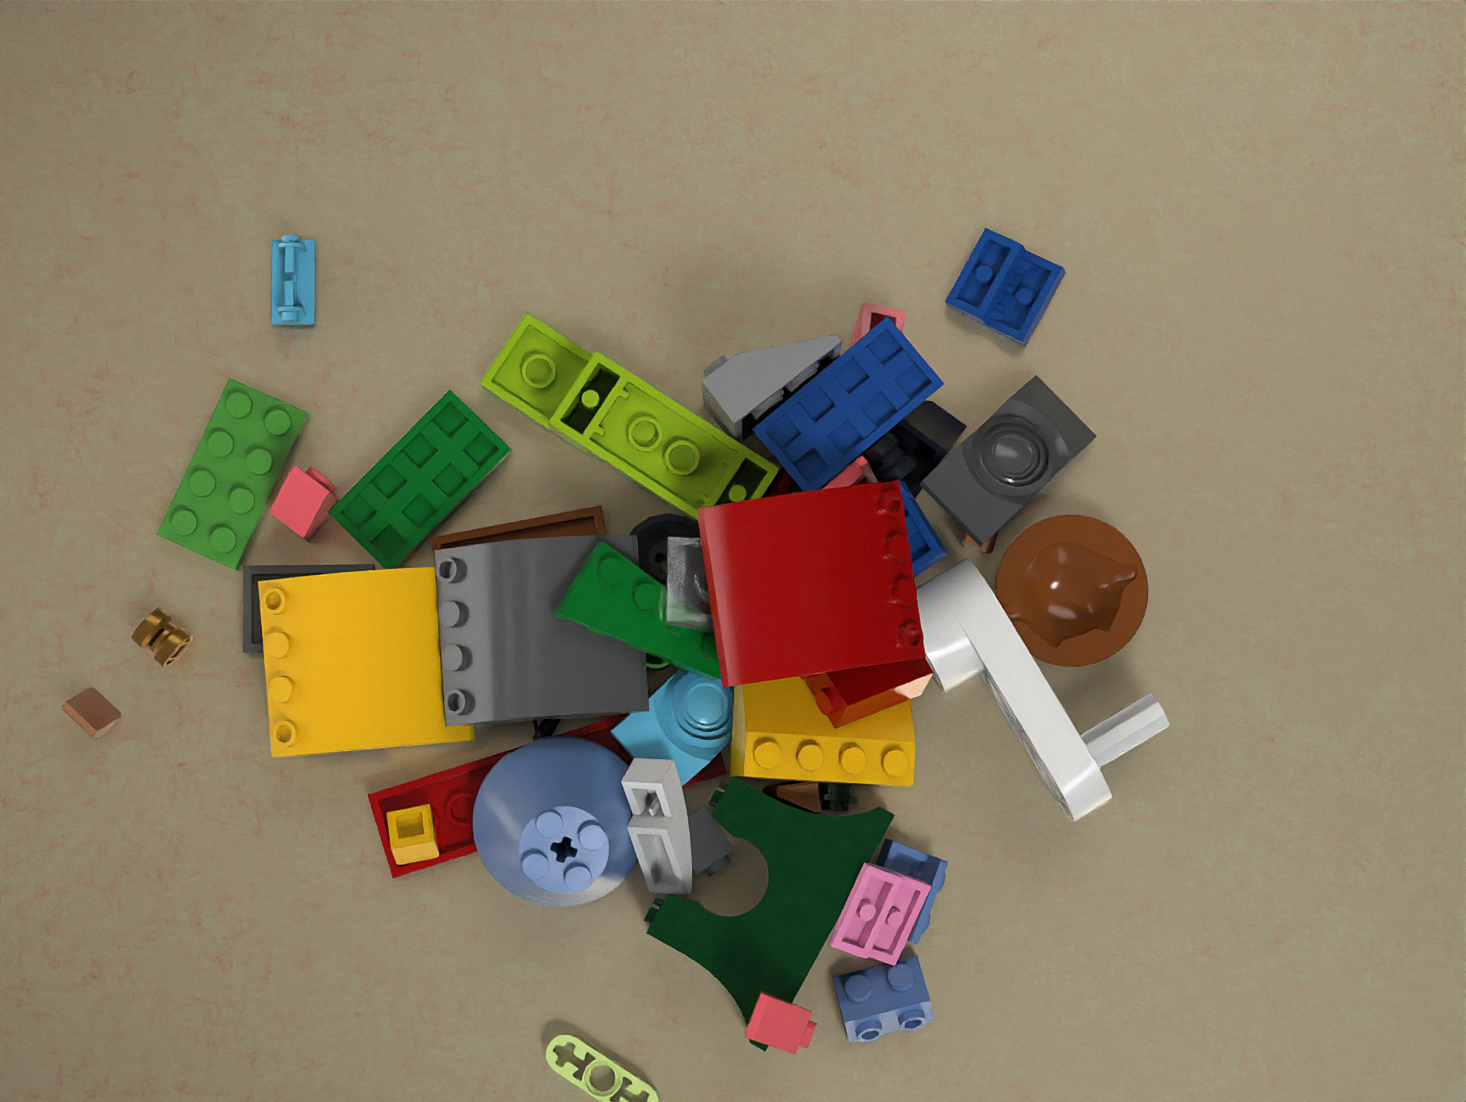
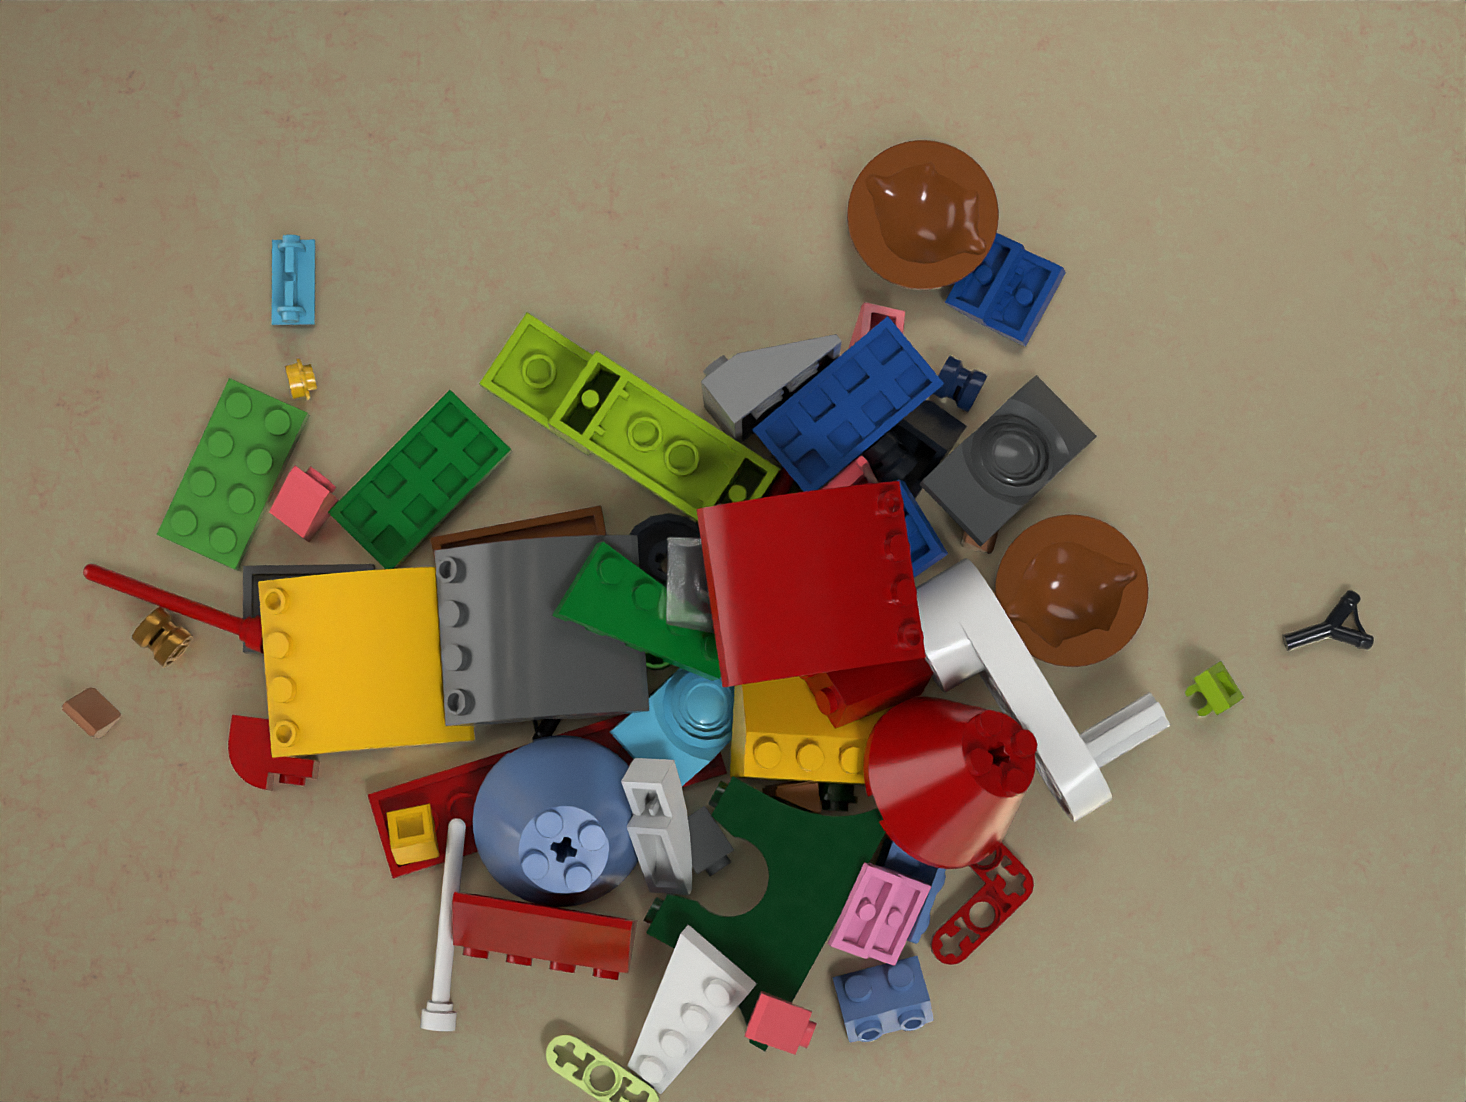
(248, 629): none -> red piece
(252, 757): none -> red brick
(300, 379): none -> yellow plate
(439, 1011): none -> white piece
(542, 933): none -> red slope
(689, 1007): none -> white wing
(922, 215): none -> dark orange piece
(947, 778): none -> red cone
(960, 383): none -> dark blue wheel
(992, 893): none -> red beam
(1217, 688): none -> lime tile
(1333, 628): none -> black piece

